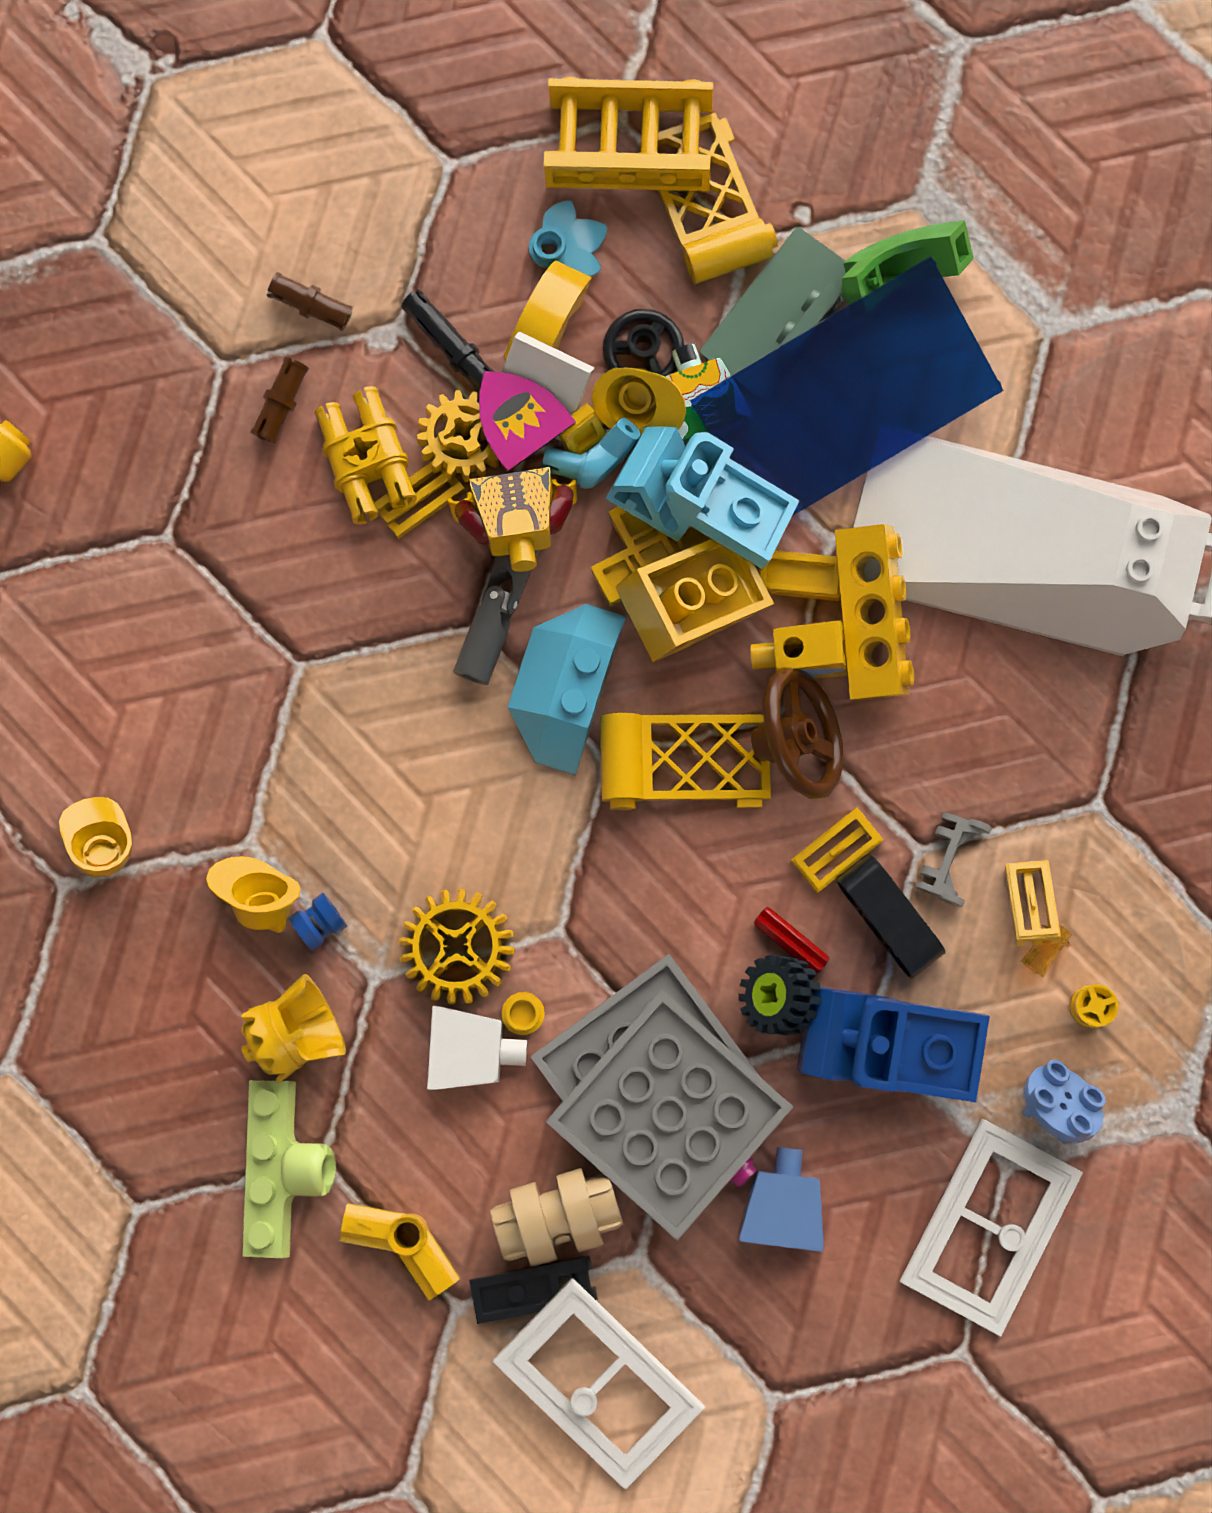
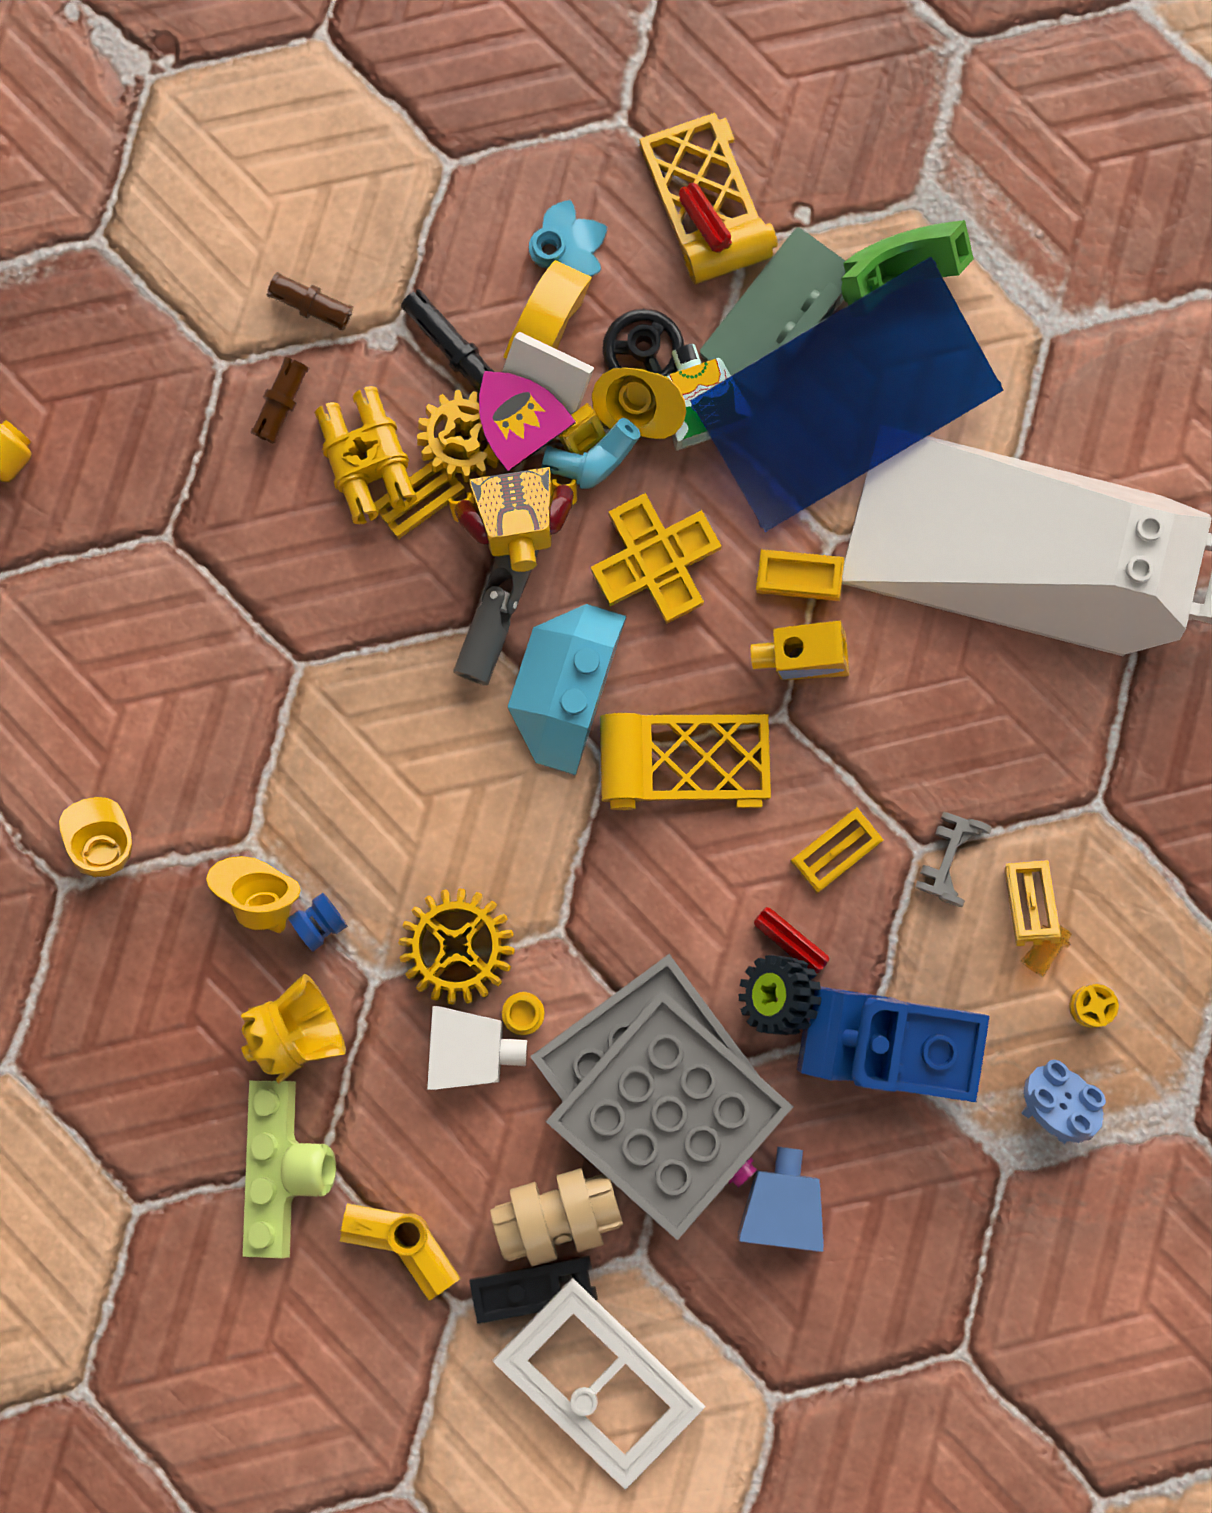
(629, 170): yellow fence -> none
(691, 597): yellow slope -> none
(704, 489): medium azure piece -> none
(705, 217): none -> red axle
(793, 734): reddish brown piece -> none
(854, 550): yellow brick -> none
(890, 916): black beam -> none
(1028, 1244): white door -> none

